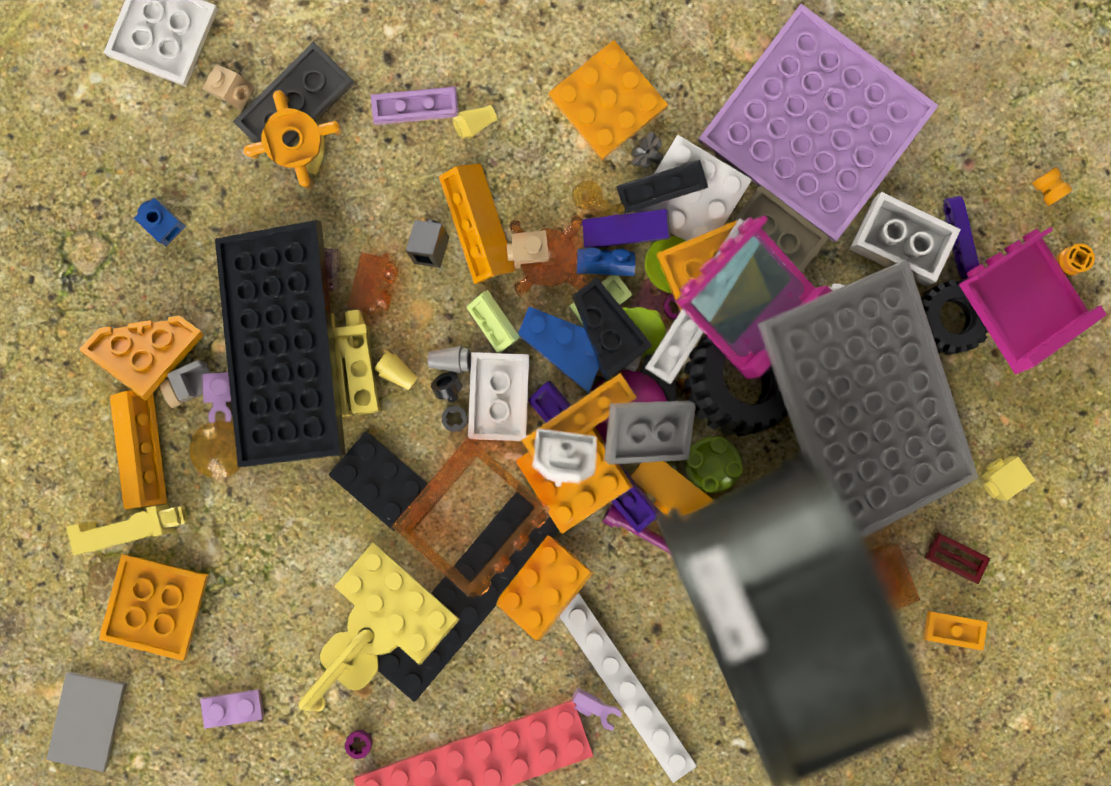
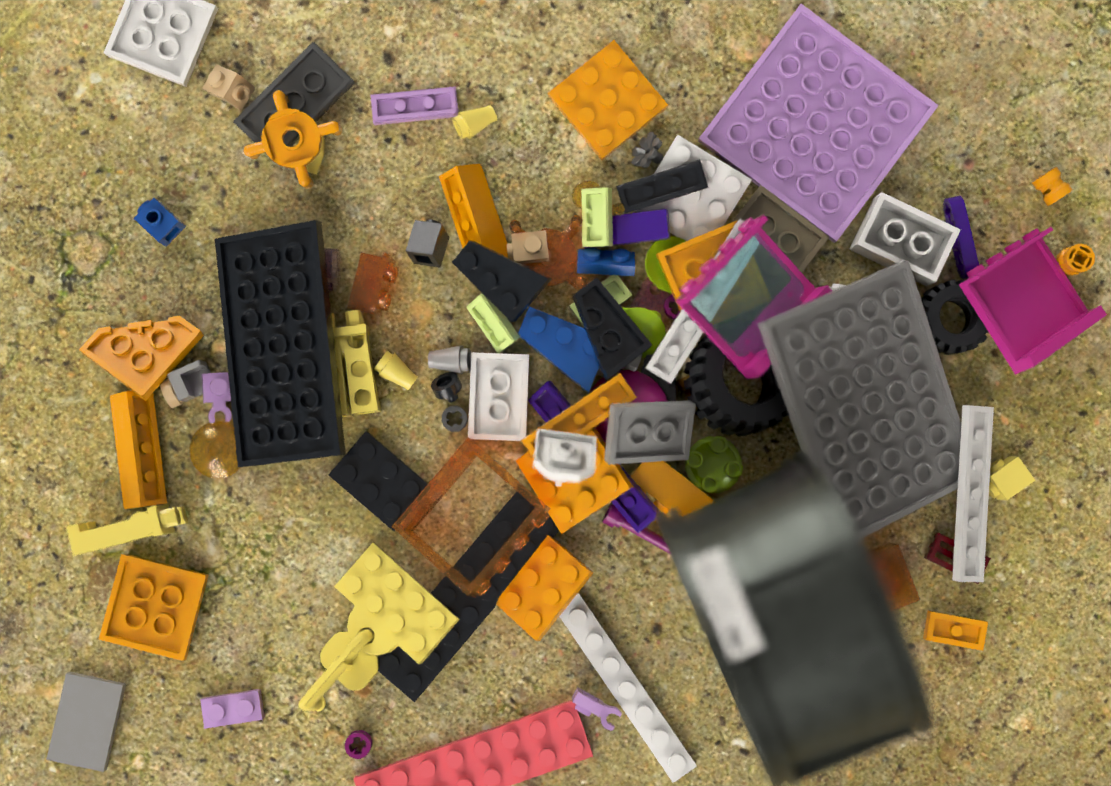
(500, 279): none -> black wing
(597, 217): none -> yellowish green plate
(973, 493): none -> white plate

